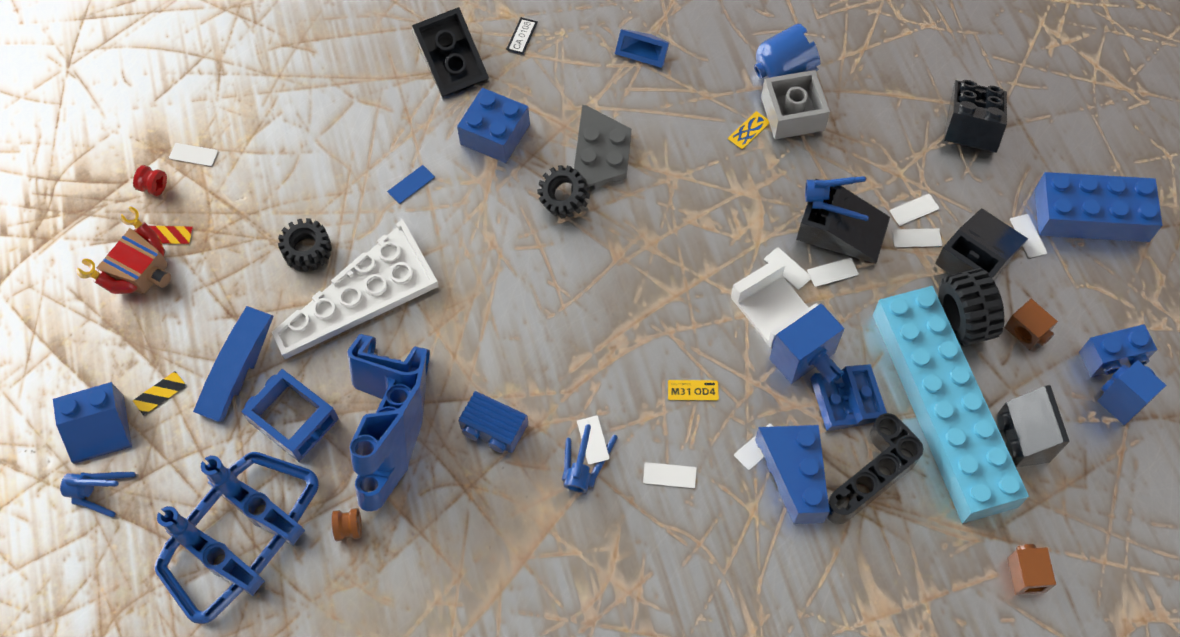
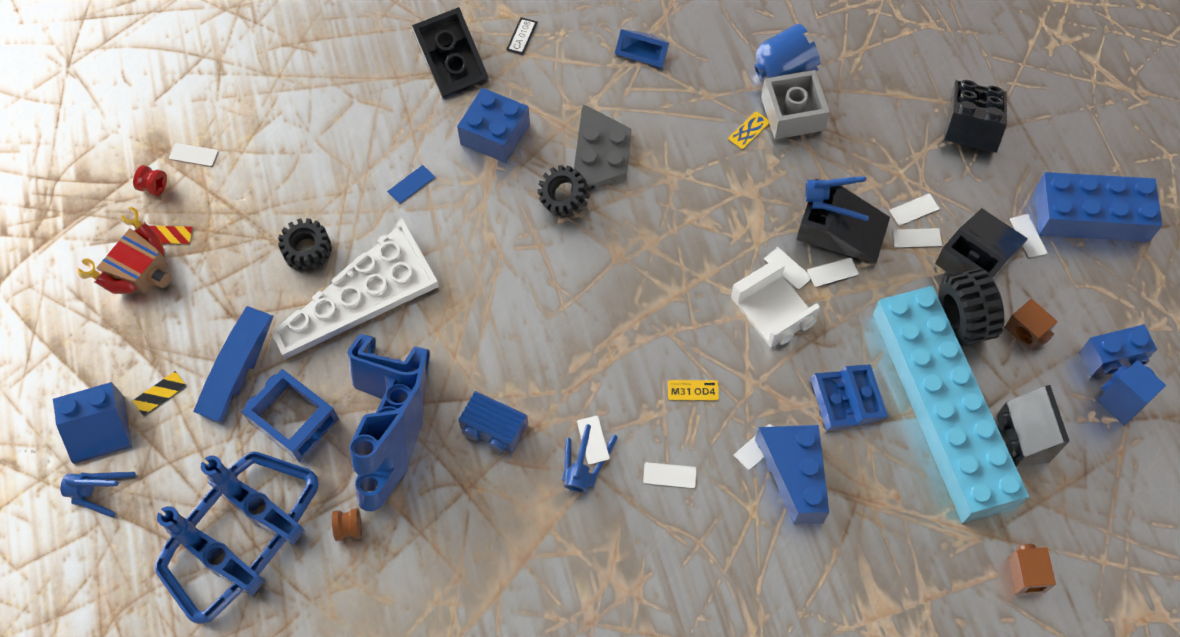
(808, 345): blue brick -> none
(870, 475): black beam -> none

